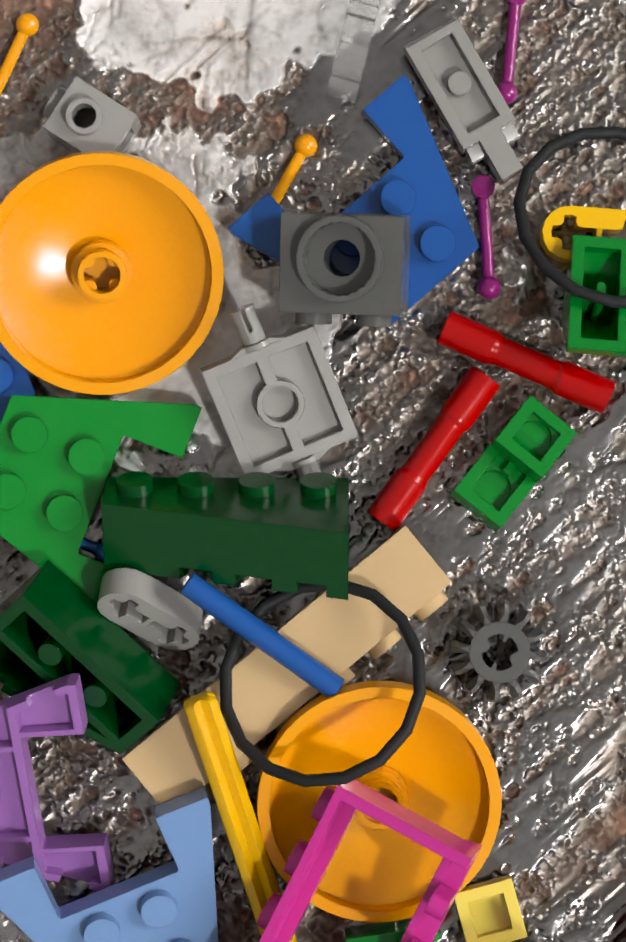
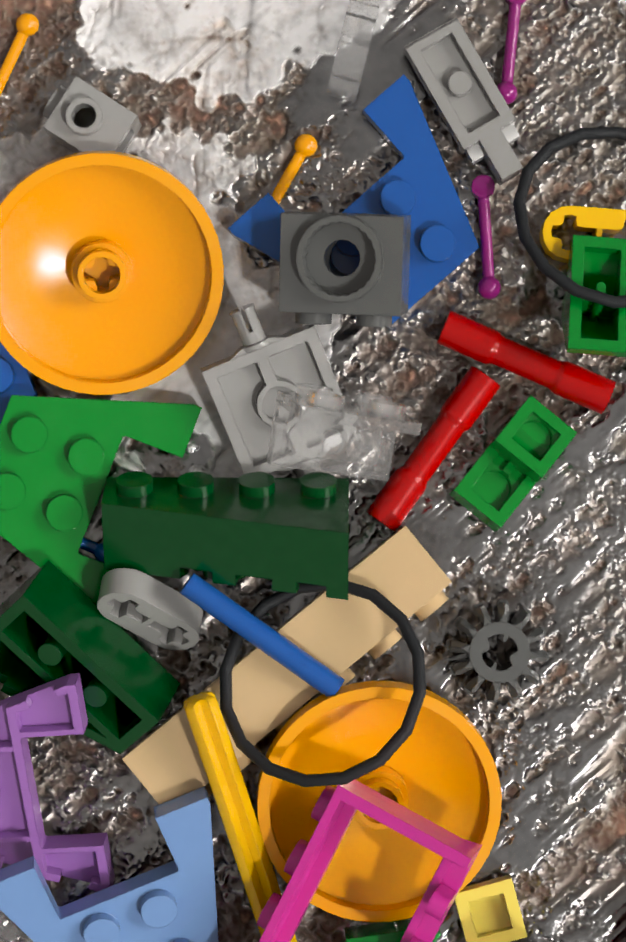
(337, 435): none -> clear bracket

